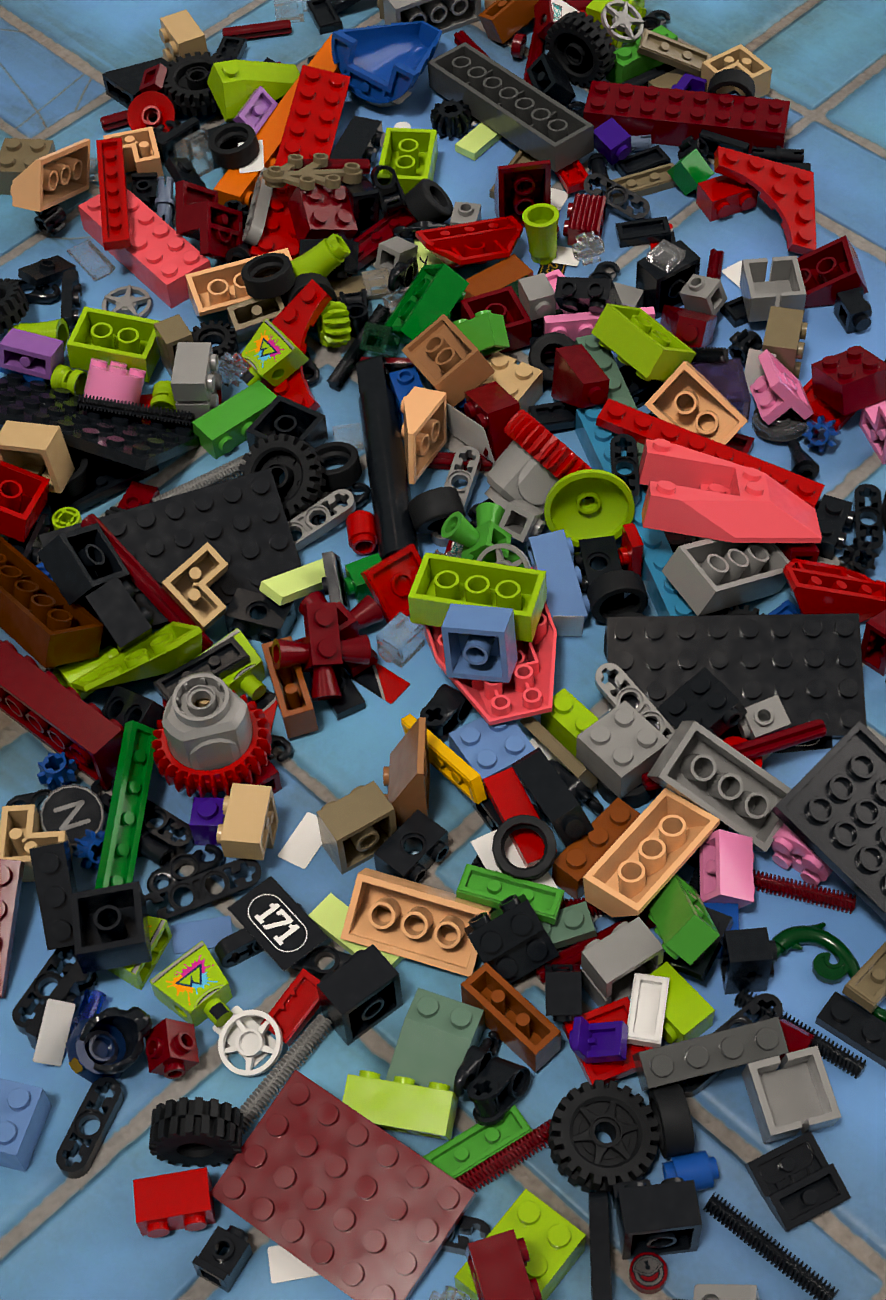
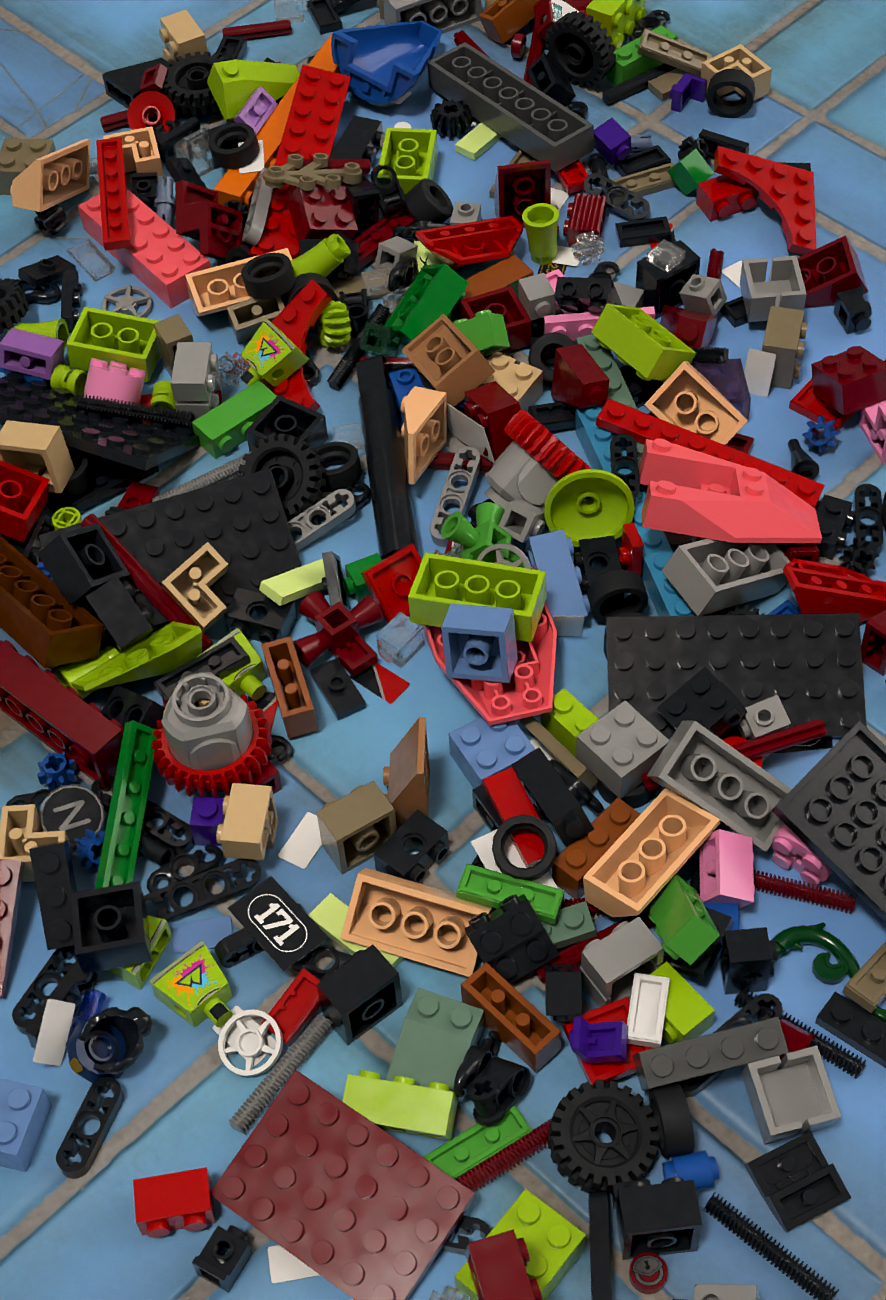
(171, 1048): dark red brick -> none
(196, 1132): black tyre -> none
(218, 334): black tyre -> none
(321, 650): dark red brick -> none
(361, 532): red brick -> none
(433, 507): black tyre -> none
(445, 711): black piece -> none
(451, 765): yellow tile -> none
(622, 21): light grey wheel -> none
(645, 707): light grey beam -> none
(679, 113): dark red brick -> none
(742, 343): black gear -> none
(778, 391): bright pink bracket -> none
(779, 154): black pin -> none
(783, 429): clear tile -> none

